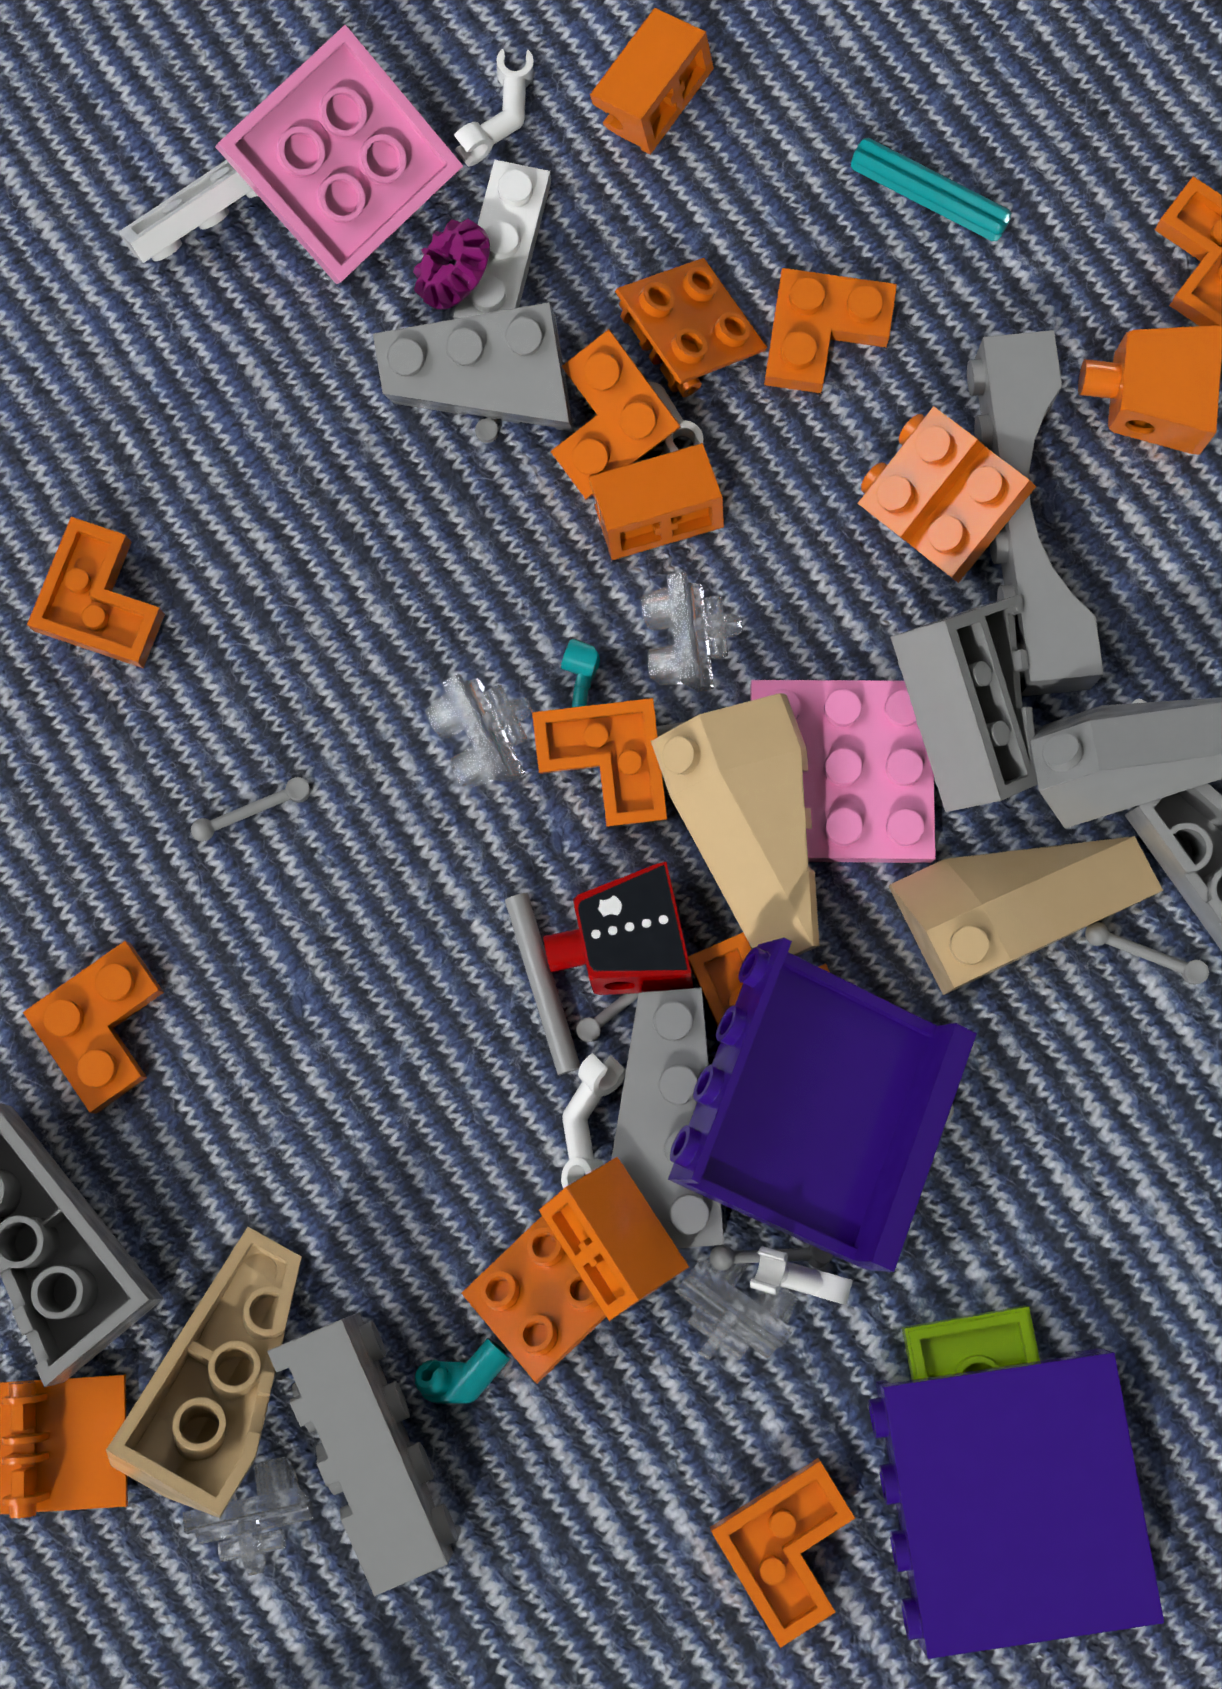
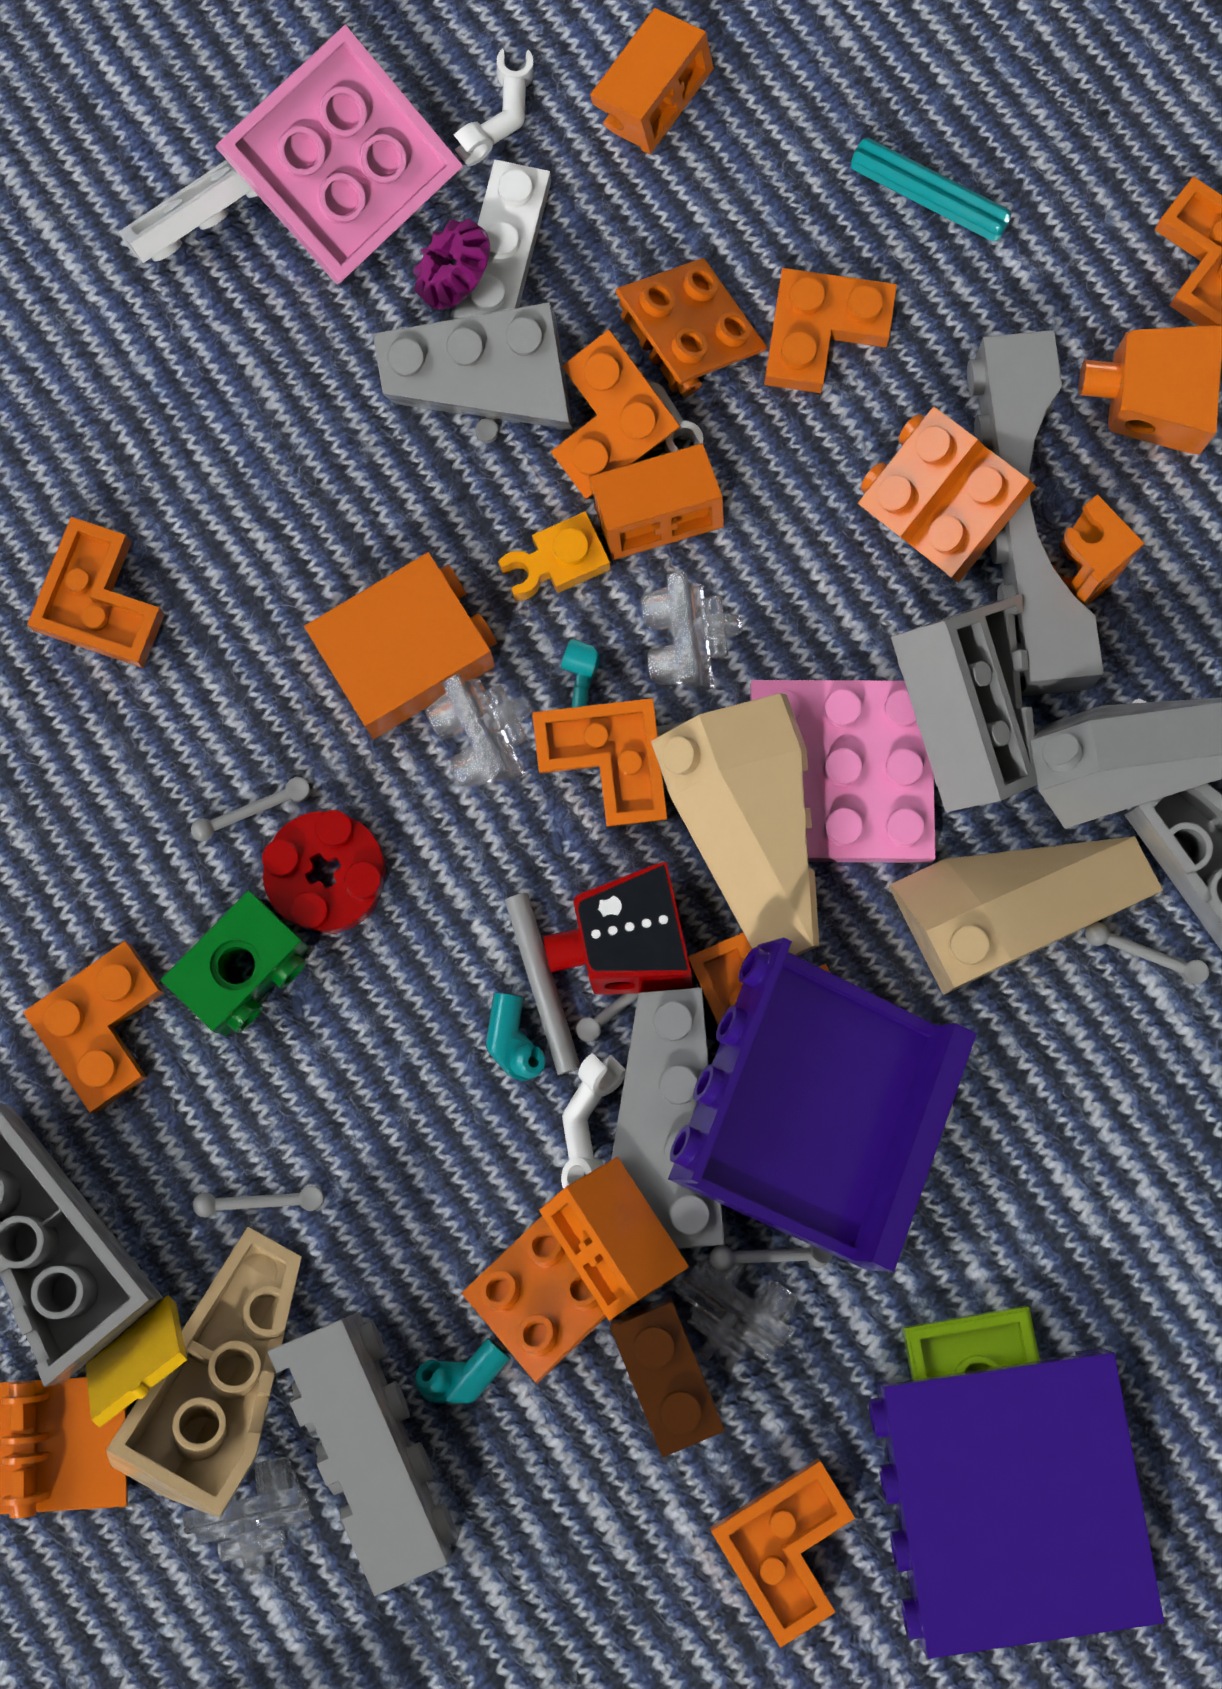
(135, 1361): none -> yellow piece
(202, 973): none -> green brick
(291, 859): none -> red plate
(309, 1198): none -> light grey hinge
(402, 642): none -> orange brick
(507, 1042): none -> teal arm
(564, 554): none -> light orange plate
(666, 1376): none -> reddish brown brick
(777, 1272): white arm -> none
(1100, 548): none -> orange hinge

